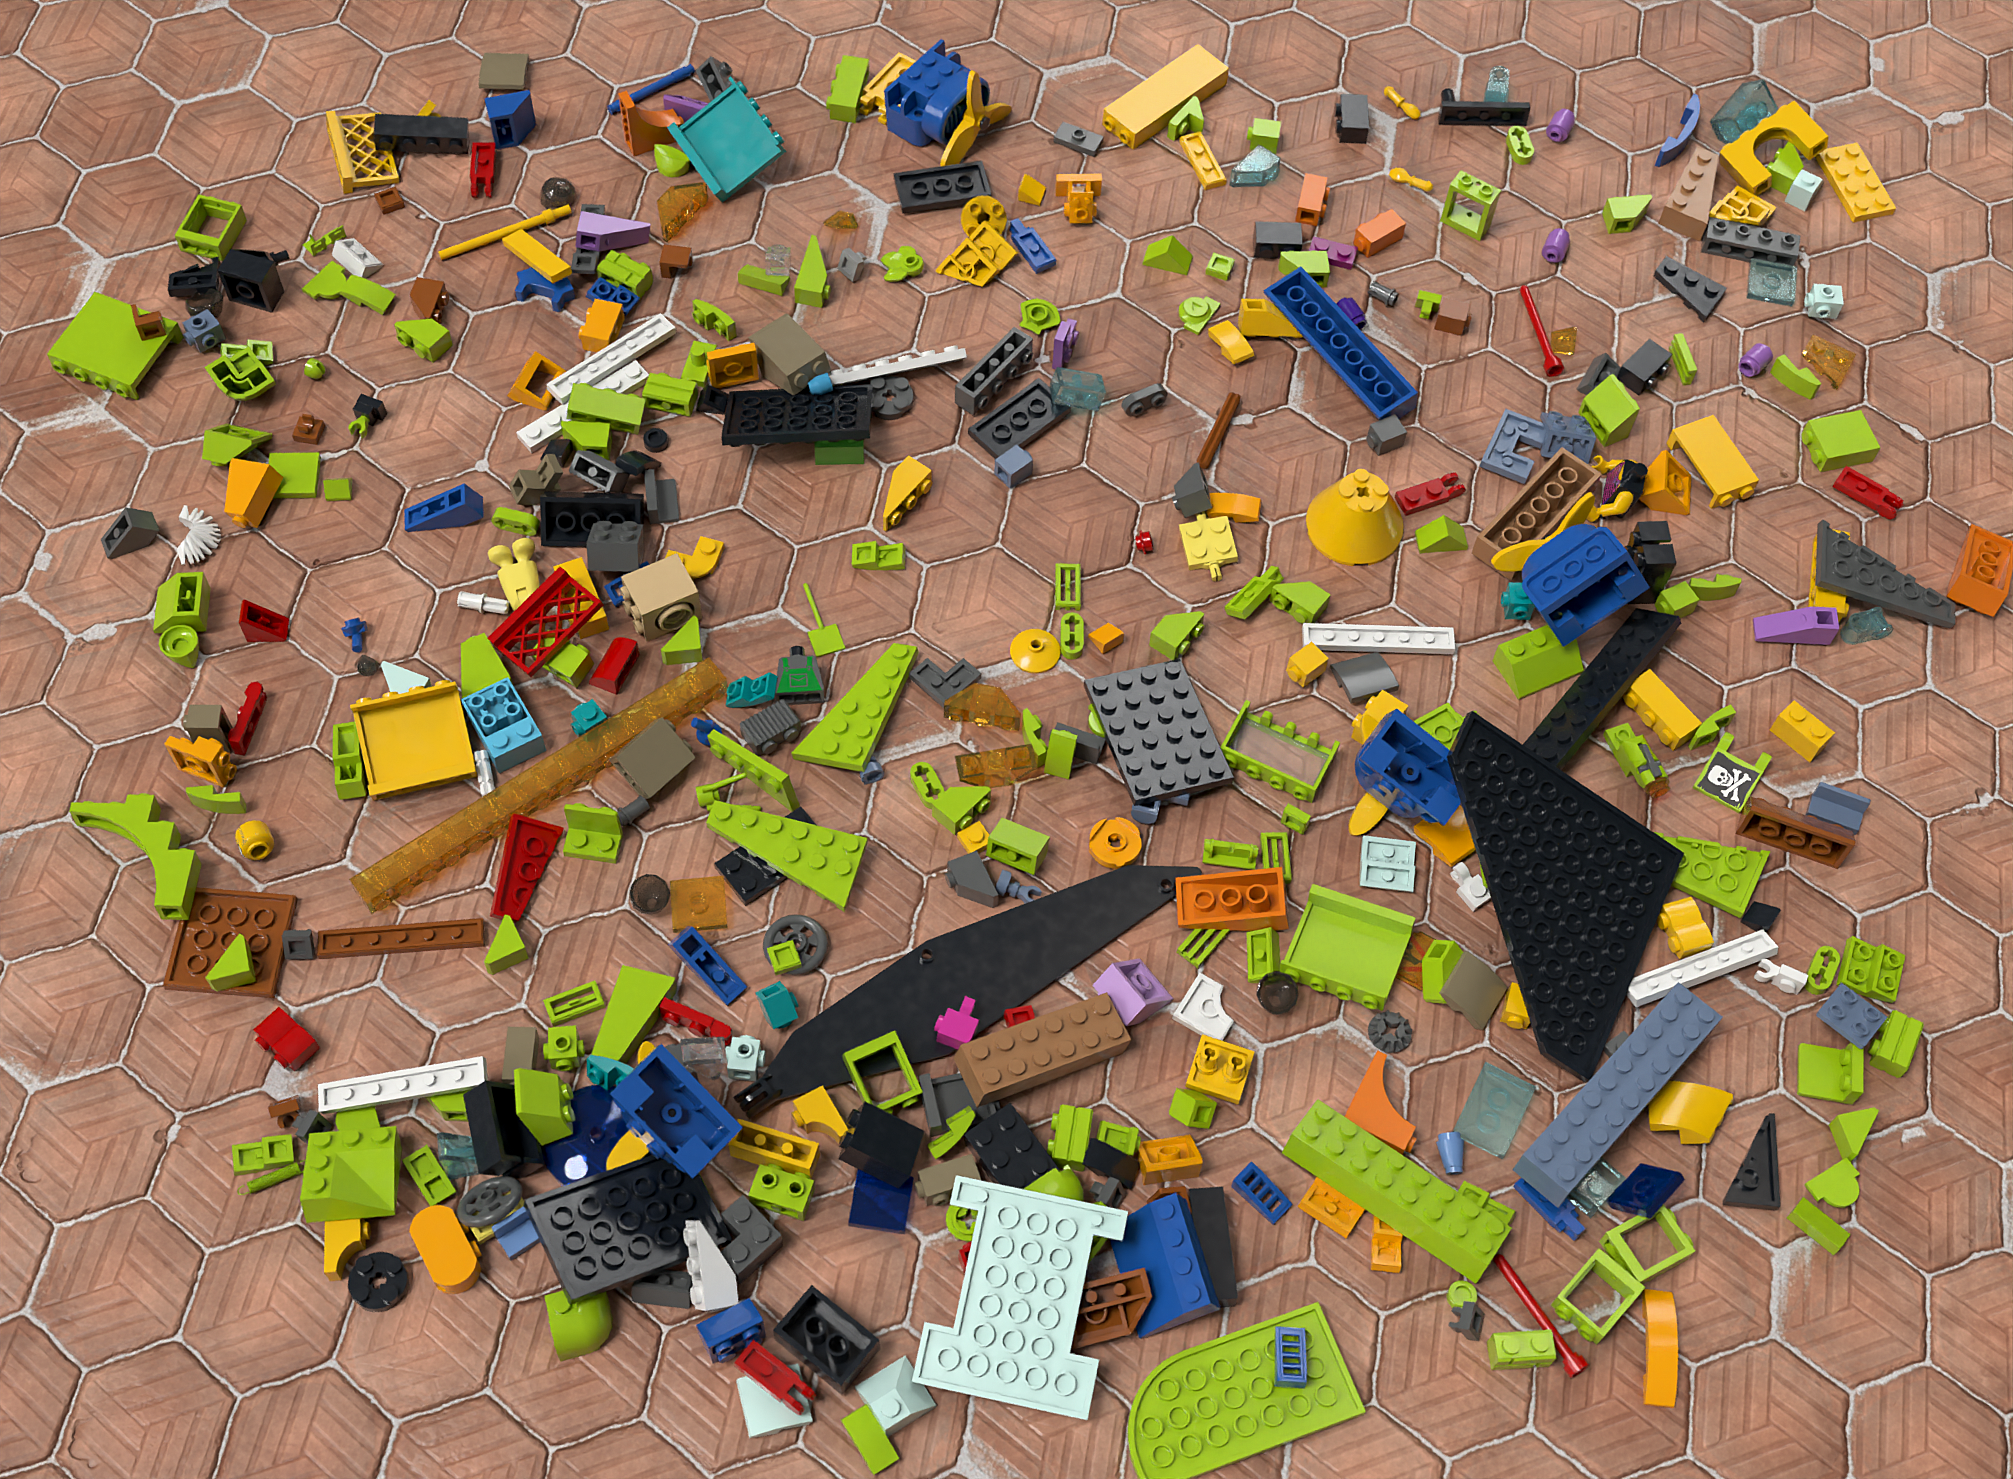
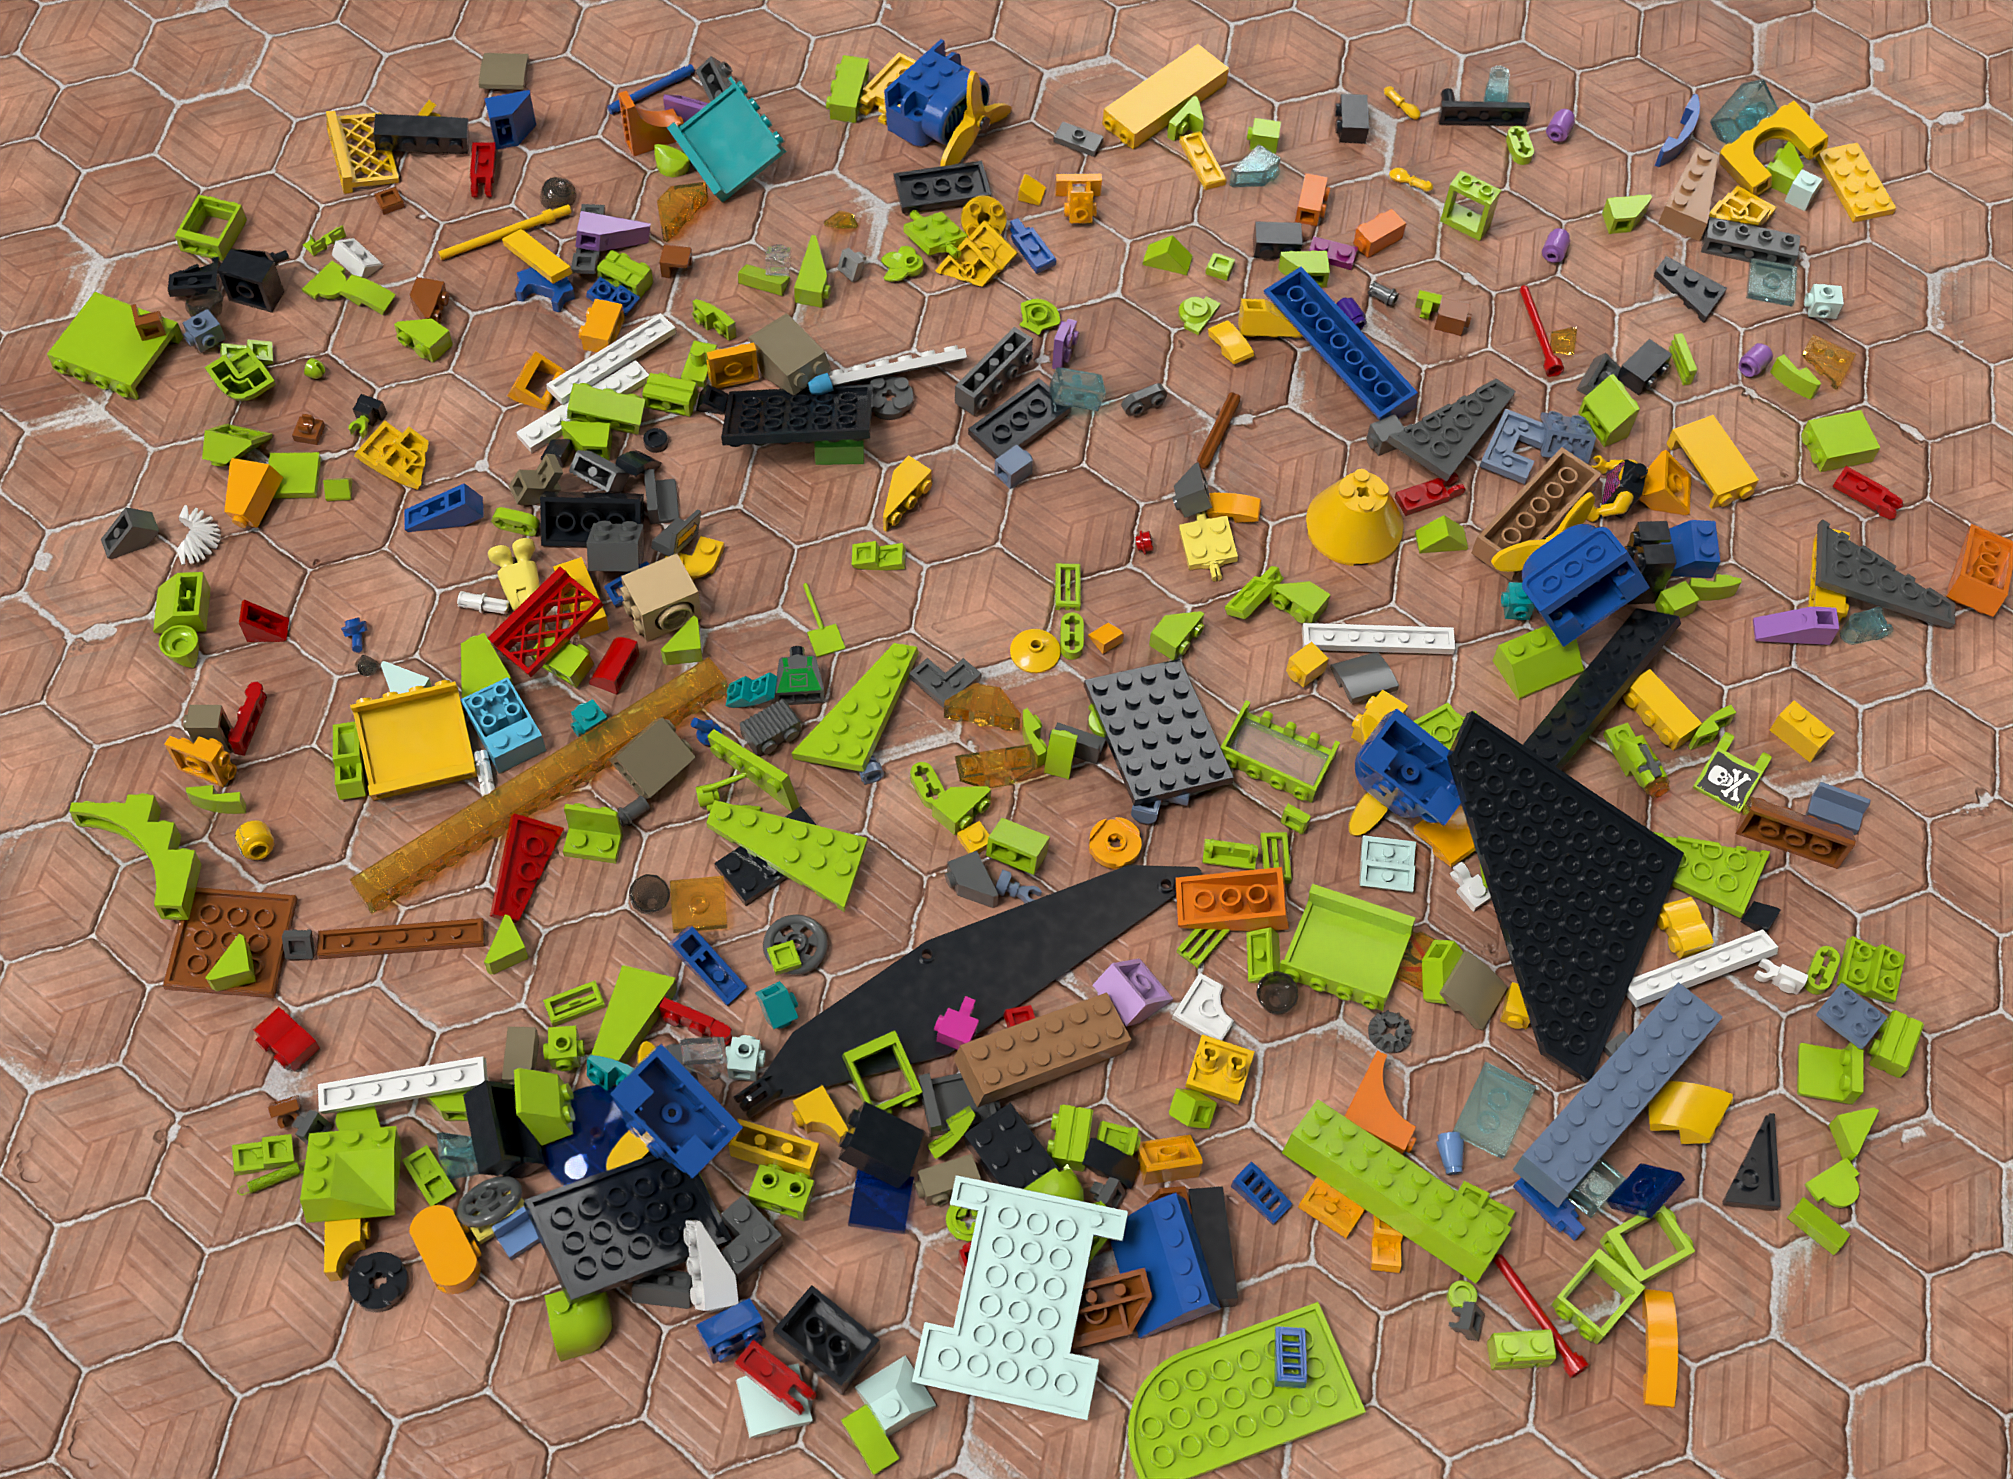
(395, 454): none -> yellow slope
(677, 535): none -> dark grey panel
(935, 233): none -> lime plate
(1452, 431): none -> dark grey wing
(1695, 549): none -> blue slope

